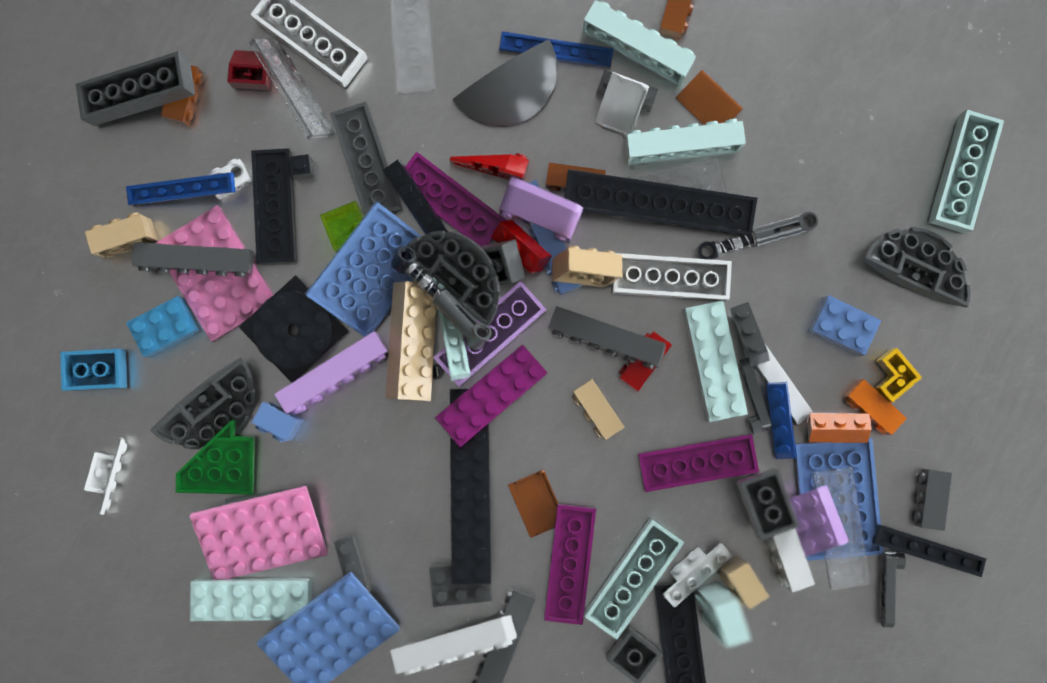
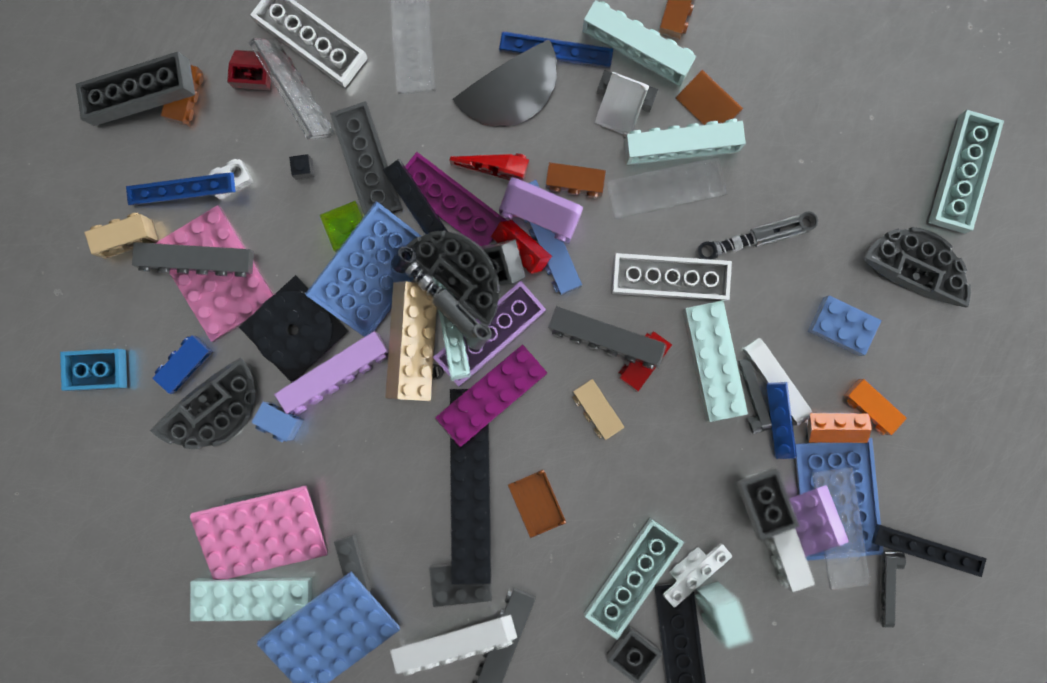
(102, 474): white bracket -> none
(163, 327): dark azure brick -> none
(182, 364): none -> blue brick
(221, 466): green wing -> none
(273, 206): black plate -> none
(570, 564): magenta plate -> none
(587, 267): tan brick -> none
(661, 202): black plate -> none
(698, 463): magenta plate -> none
(742, 582): tan brick -> none
(749, 334): dark grey brick -> none
(900, 375): yellow brick -> none
(933, 499): dark grey brick -> none

